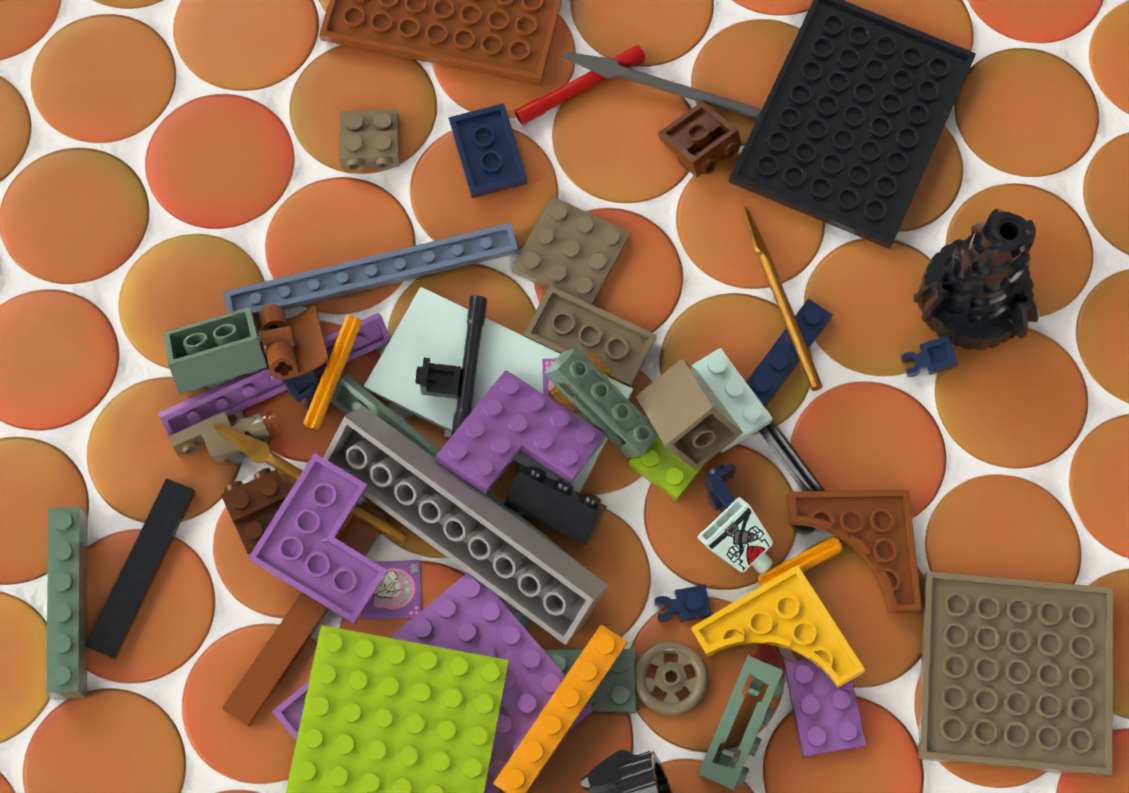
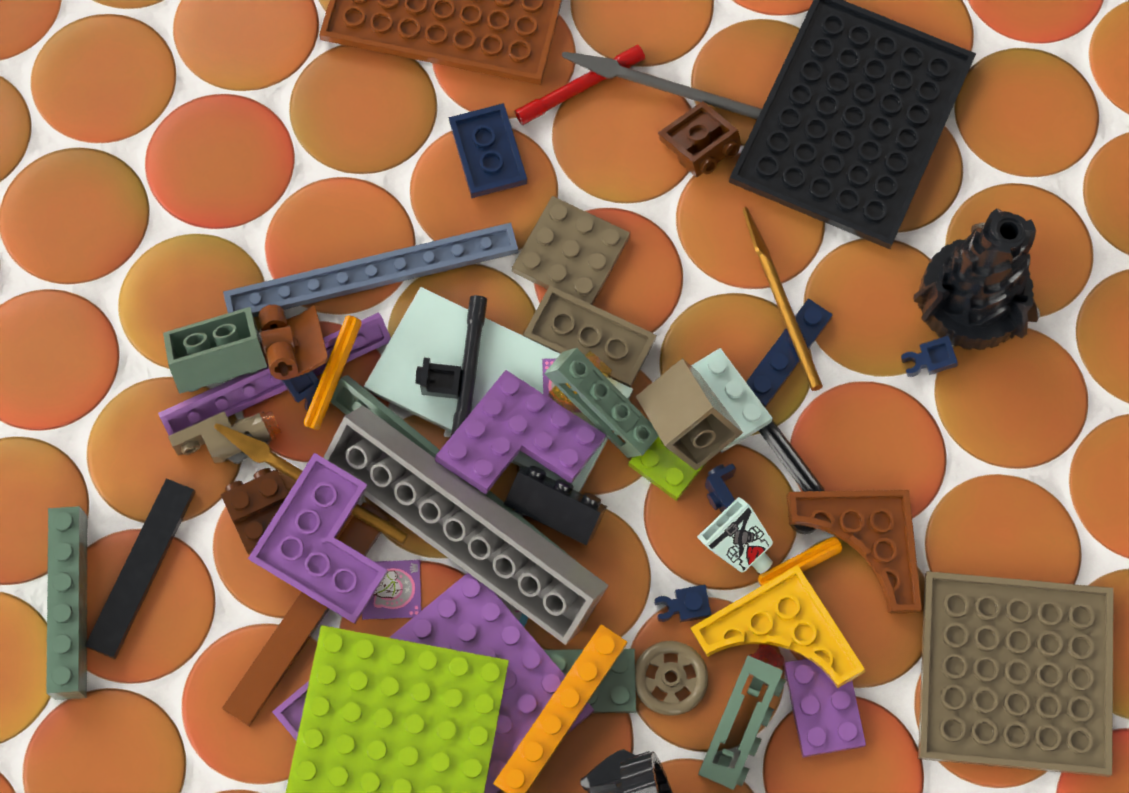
(369, 139): dark tan plate -> none

